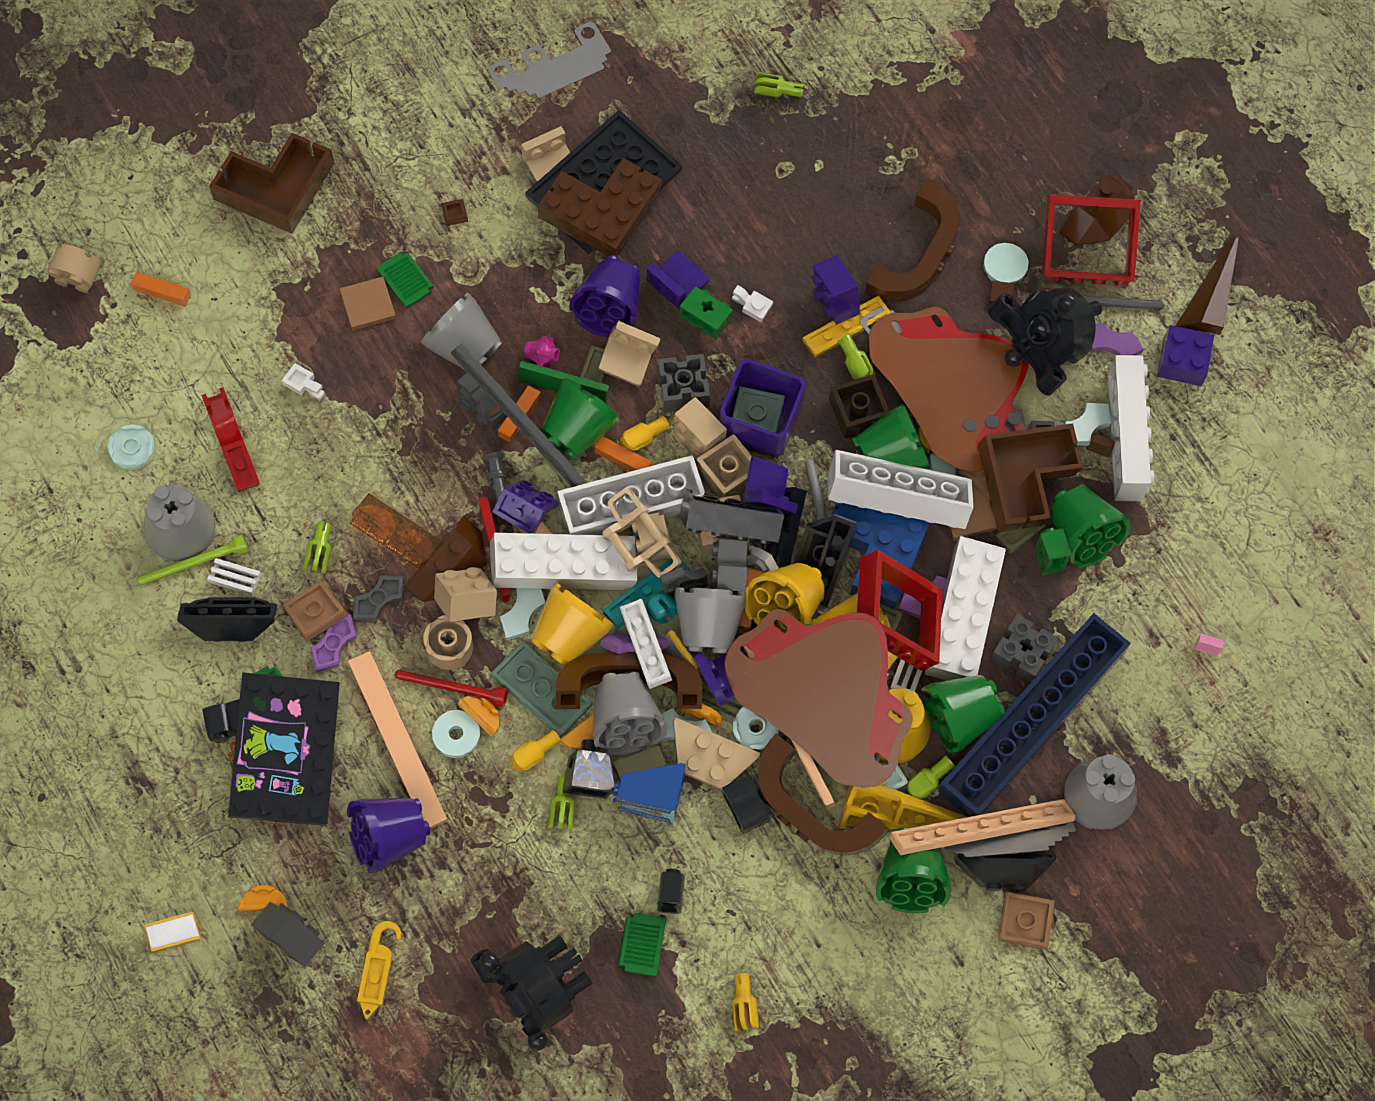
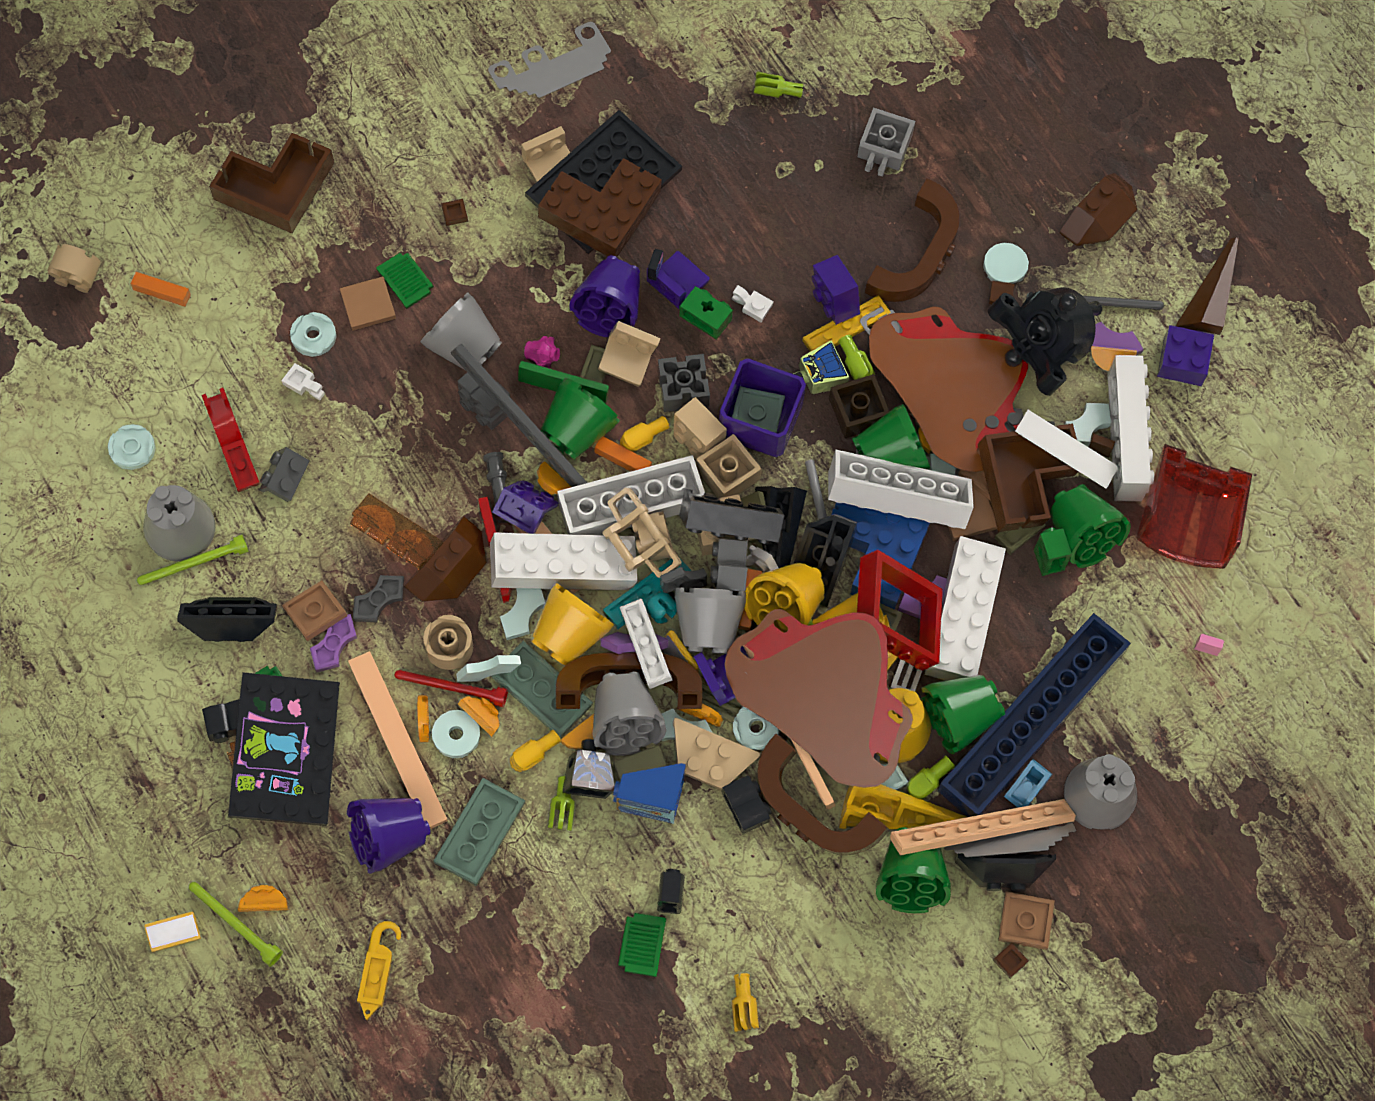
(237, 568): white tile -> none
(269, 953): none -> lime piece
(284, 473): none -> dark grey bracket
(288, 932): dark grey brick -> none
(313, 346): none -> light aqua tile
(319, 547): lime arm -> none
(423, 718): none -> light orange tile
(465, 594): tan brick -> none
(479, 831): none -> sand green tile
(484, 669): none -> light aqua tile
(526, 403): orange piece -> none
(534, 984): black piece -> none
(550, 479): none -> light orange tile
(655, 264): none -> black tile
(767, 485): dark purple bracket -> none
(822, 369): none -> torso
(885, 140): none -> light grey hinge
(1010, 960): none -> reddish brown tile
(1022, 636): dark grey brick -> none
(1028, 784): none -> dark azure slope
(1067, 449): none -> white sticker
(1099, 202): red window -> none
(1104, 356): none -> light orange tile
(1194, 511): none -> clear red windscreen

